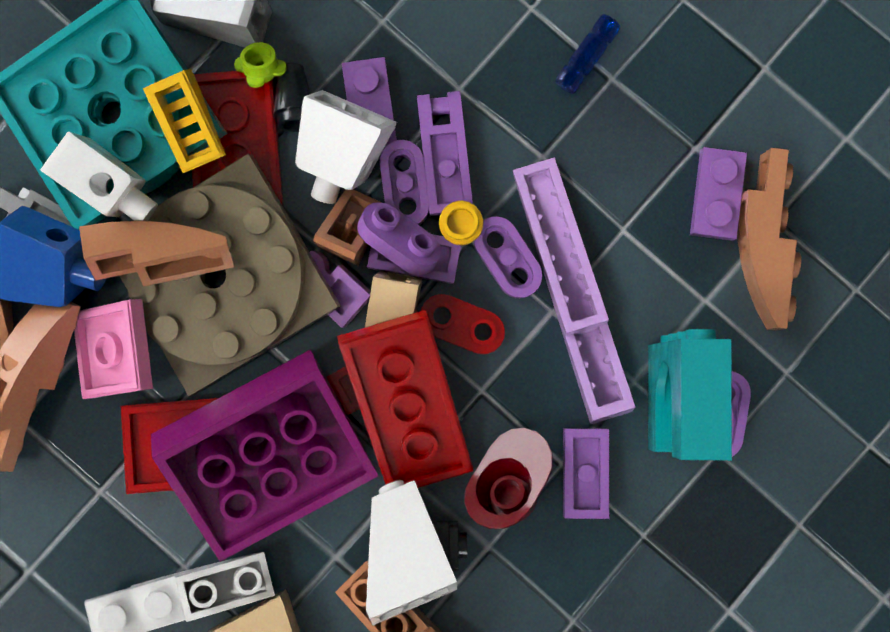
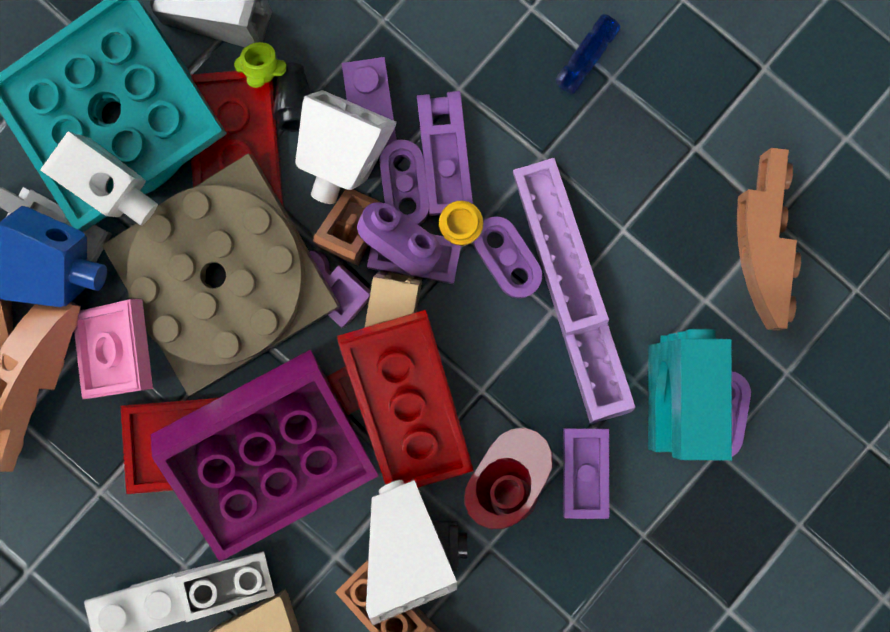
(153, 250): nougat slope -> none
(163, 111): yellow slope -> none
(461, 326): red plate -> none
(718, 194): medium lavender plate -> none

